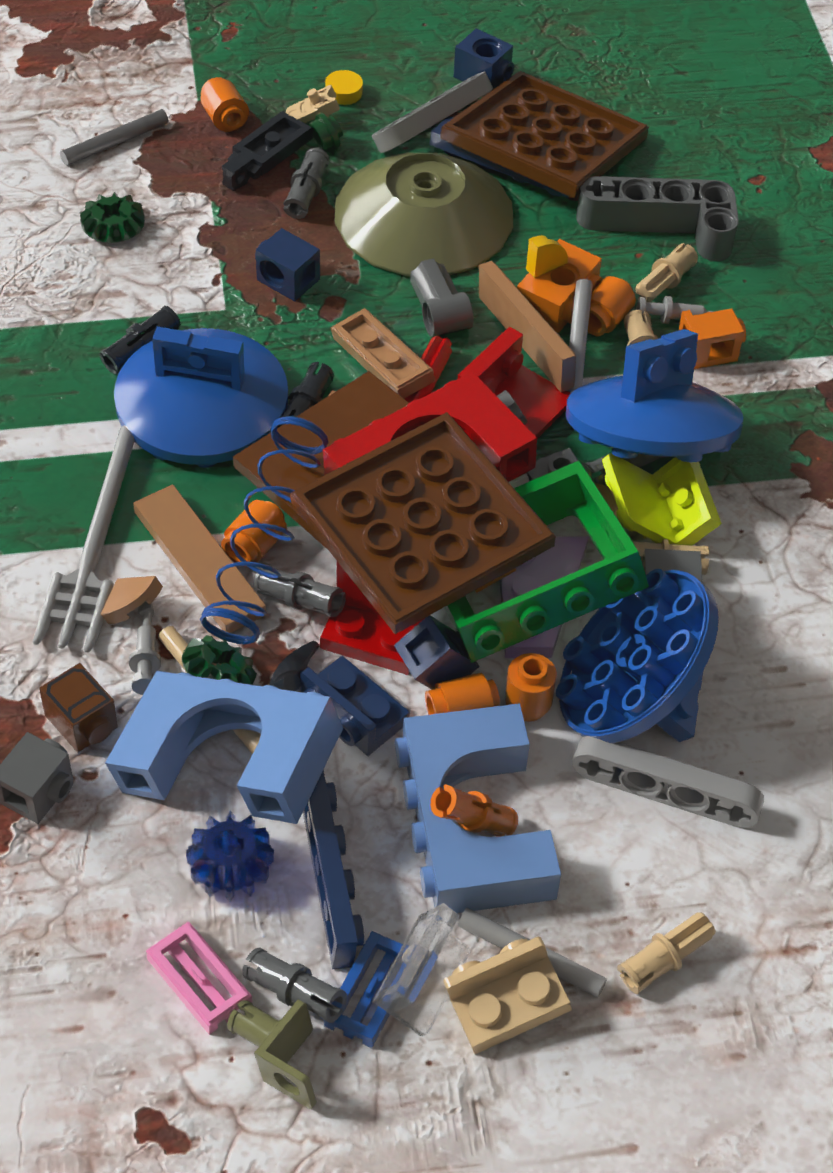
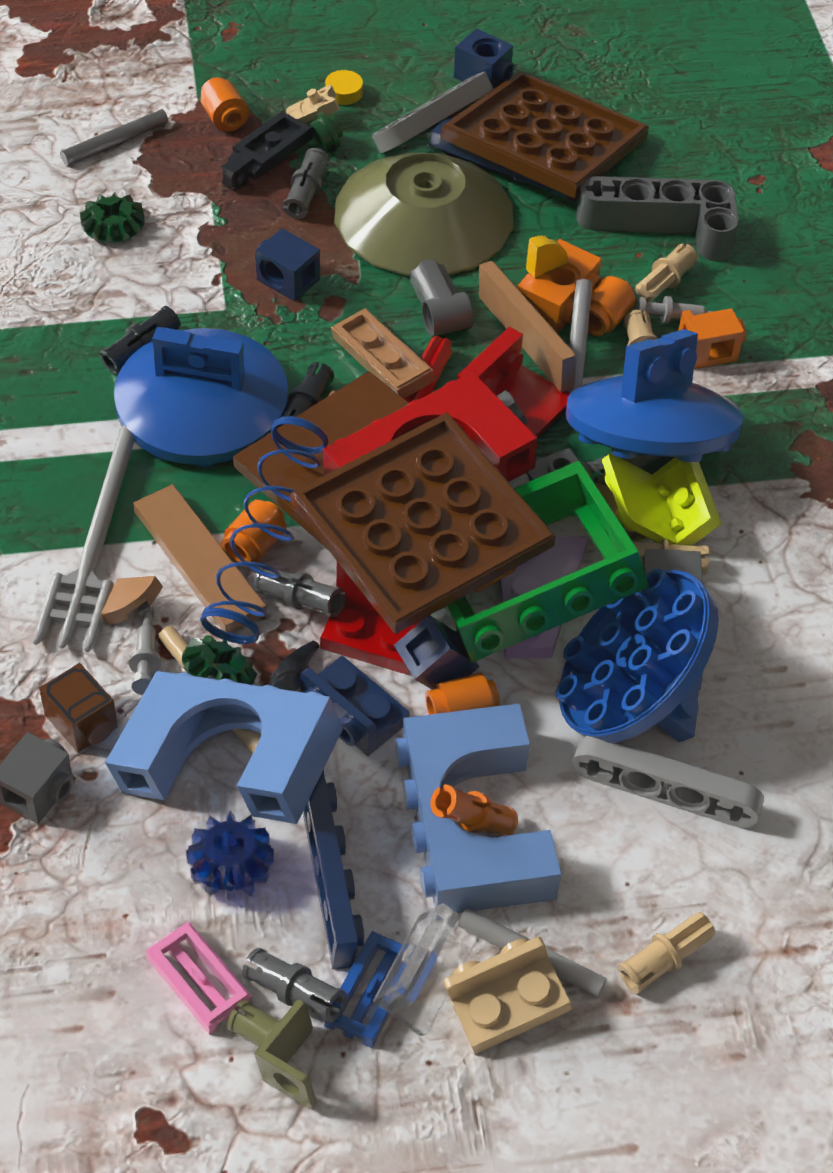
(531, 684): orange brick -> none

